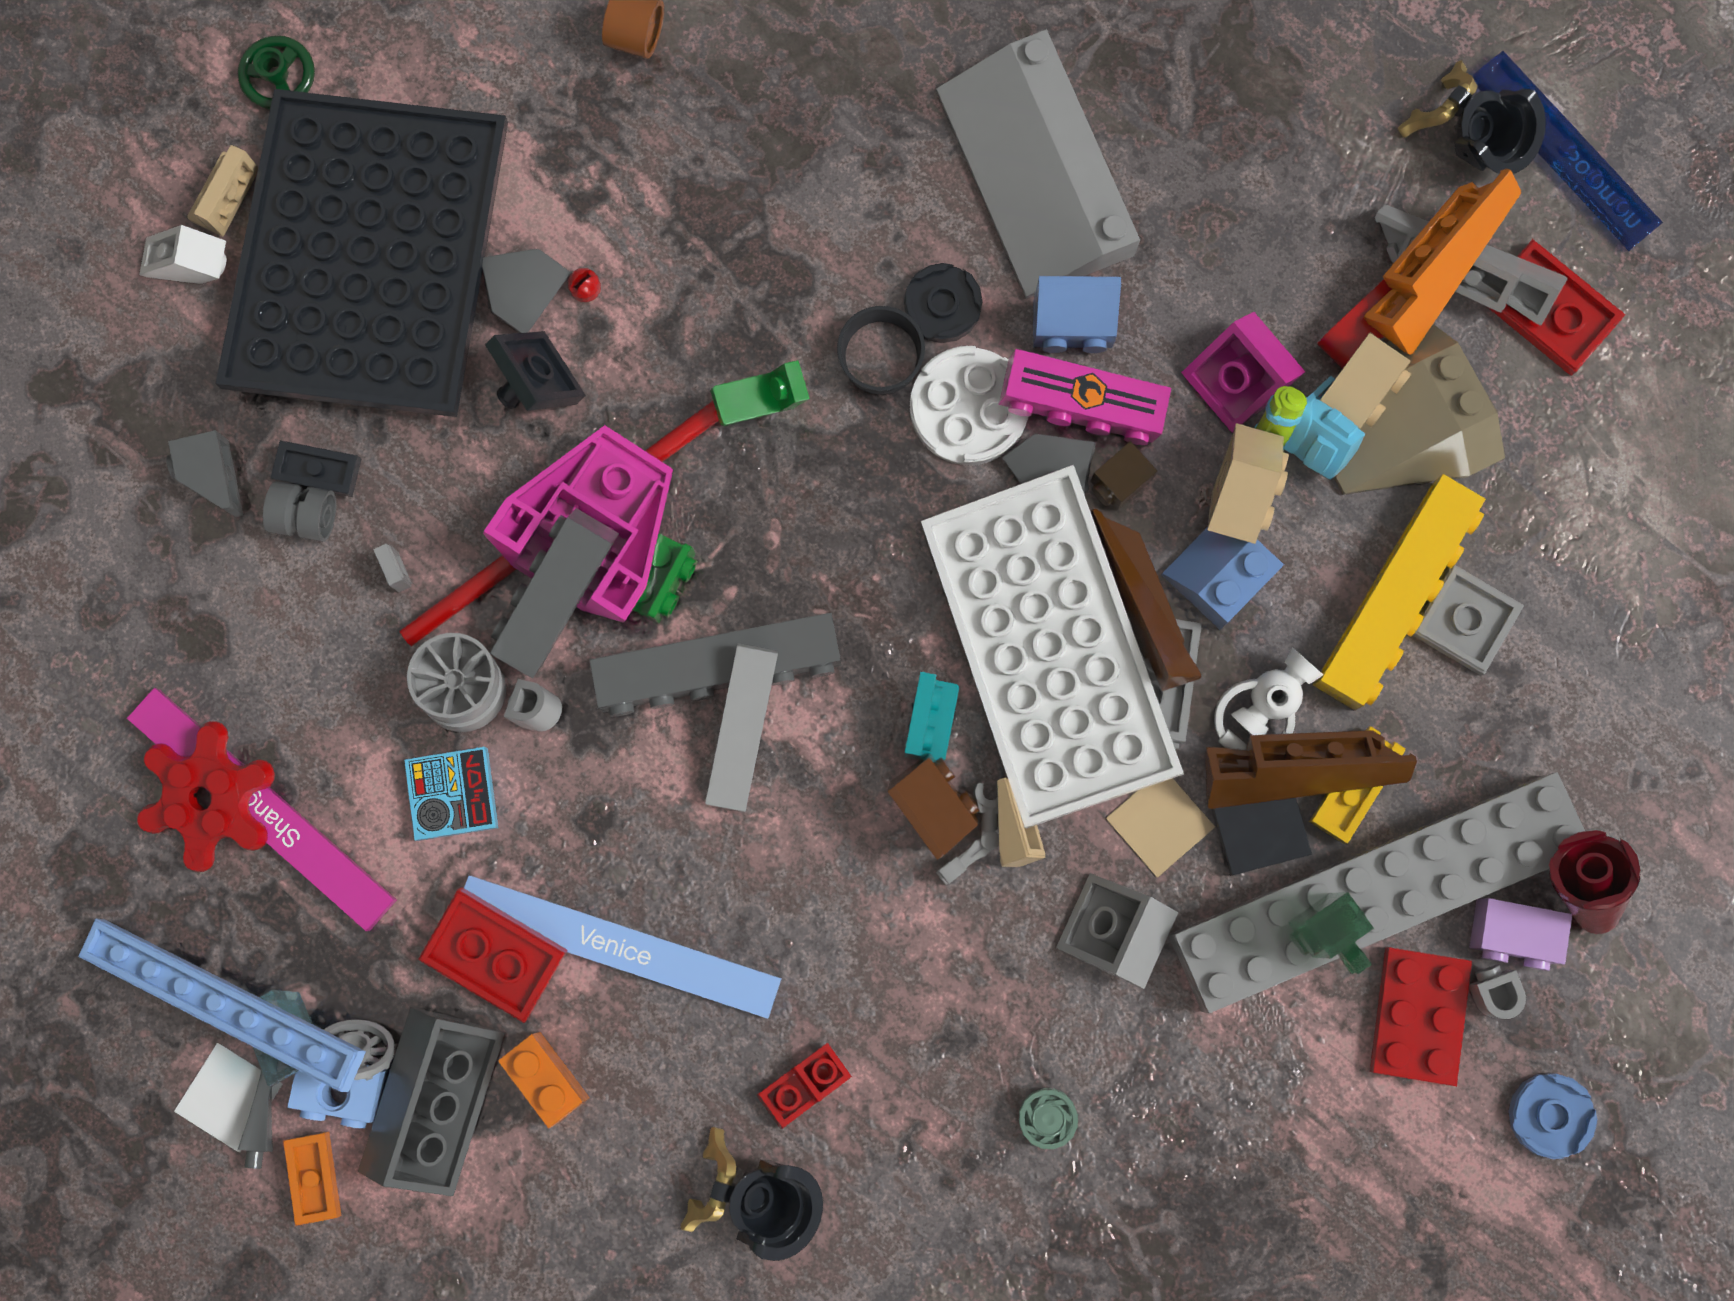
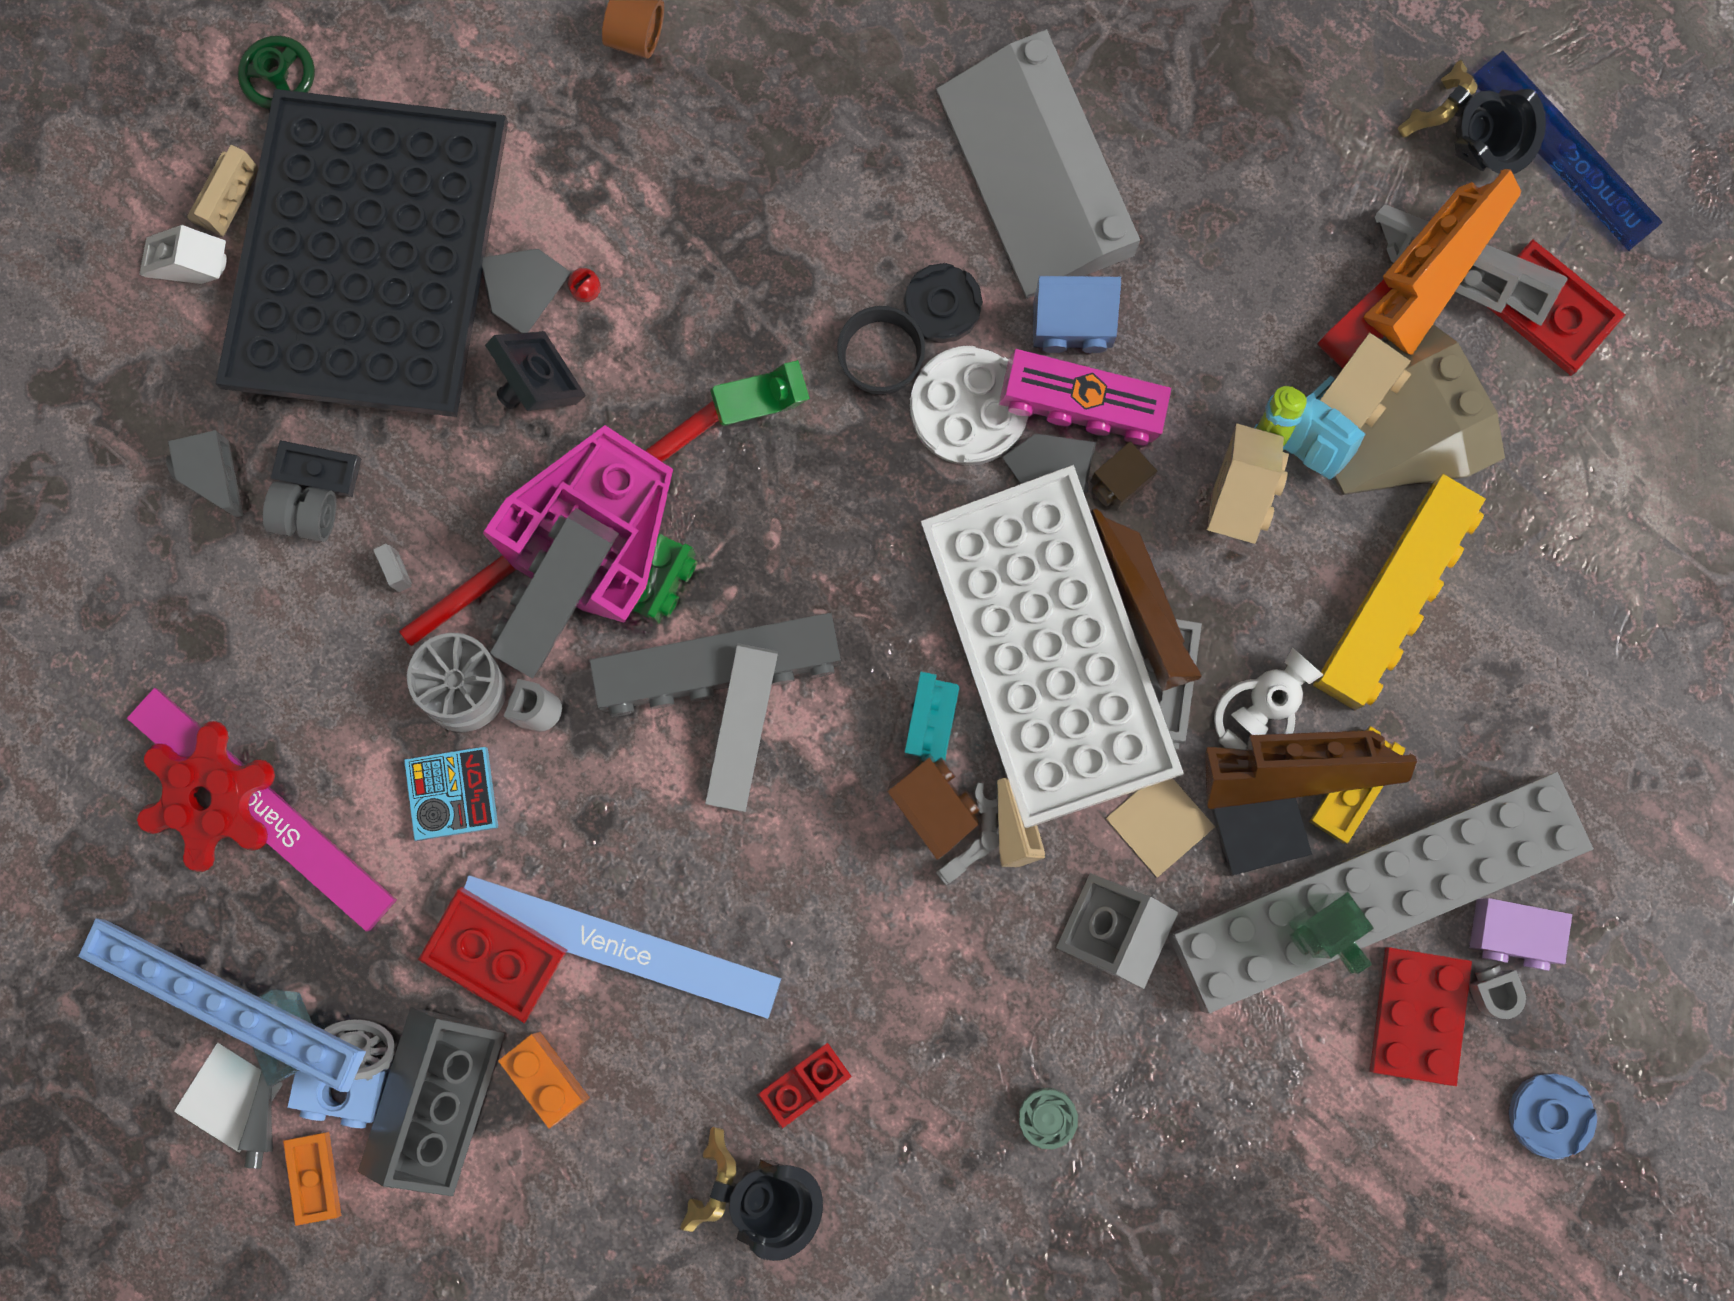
(1221, 574): medium blue slope -> none
(1242, 370): dark pink slope -> none
(1468, 620): light grey tile -> none
(1595, 878): dark red cone -> none

